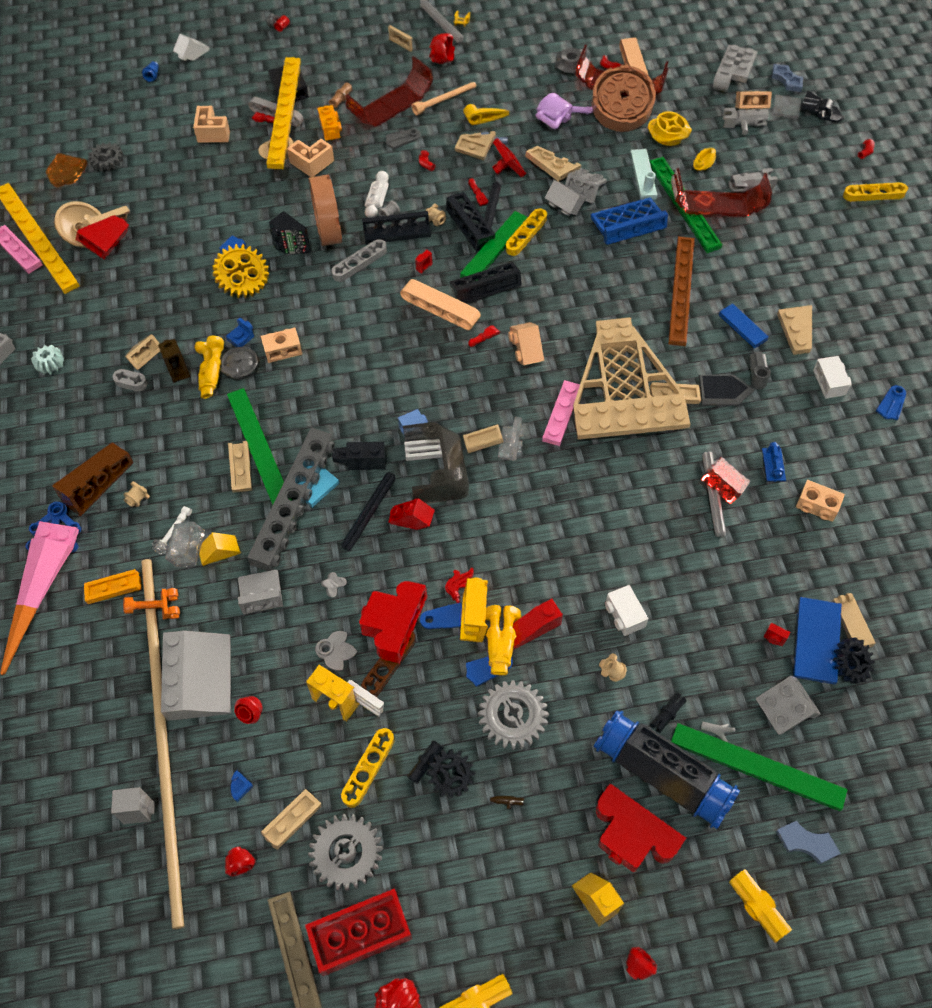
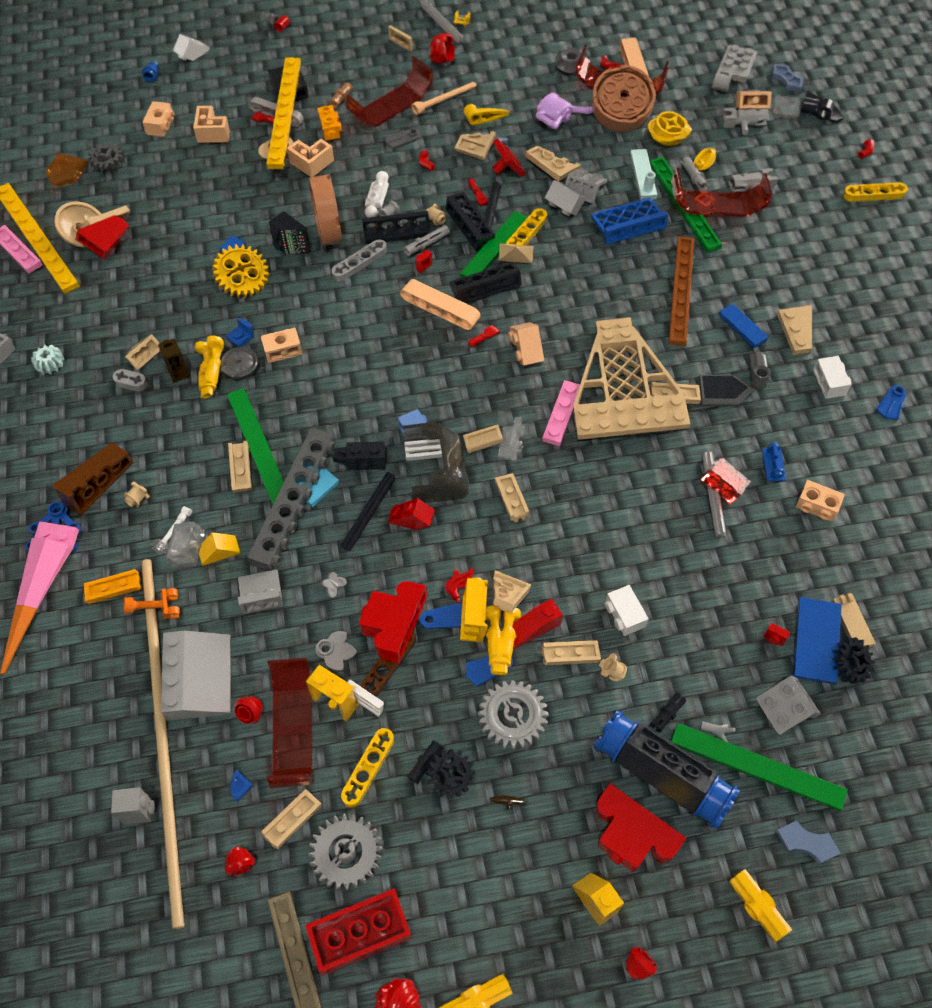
(158, 119): none -> light nougat brick
(291, 723): none -> clear red windscreen
(440, 232): none -> light grey pin
(508, 591): none -> tan wing
(512, 497): none -> tan hinge
(516, 253): none -> tan slope
(571, 652): none -> tan hinge
(696, 177): none -> light grey pin

